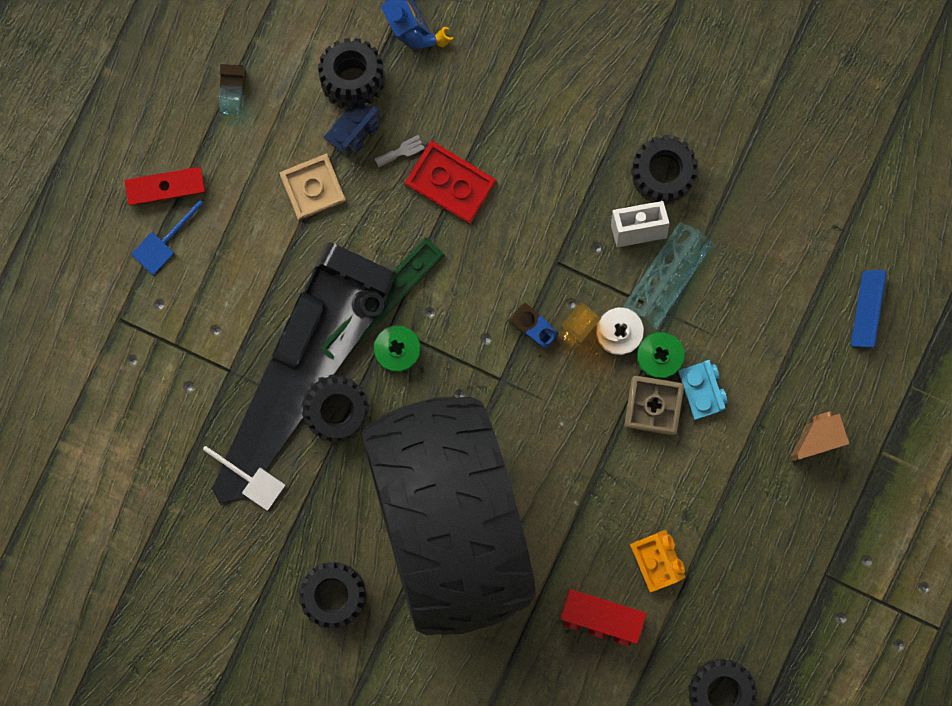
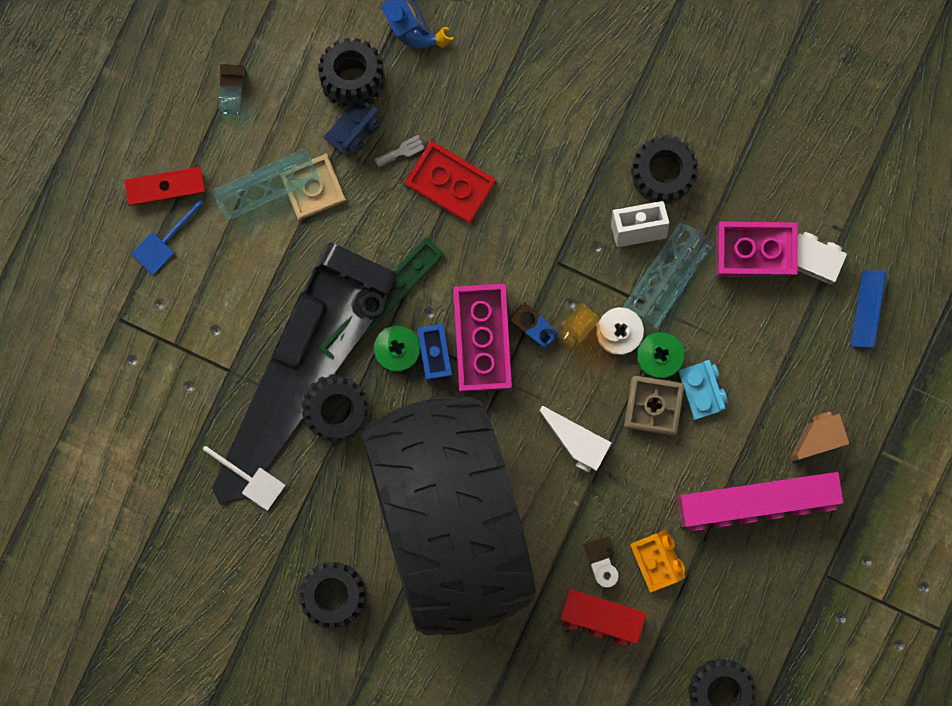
(261, 175): none -> clear light blue fence
(434, 352): none -> blue brick
(482, 338): none -> dark pink brick
(579, 442): none -> white slope
(603, 571): none -> leg
(756, 249): none -> dark pink slope
(760, 499): none -> dark pink brick
(819, 259): none -> white brick

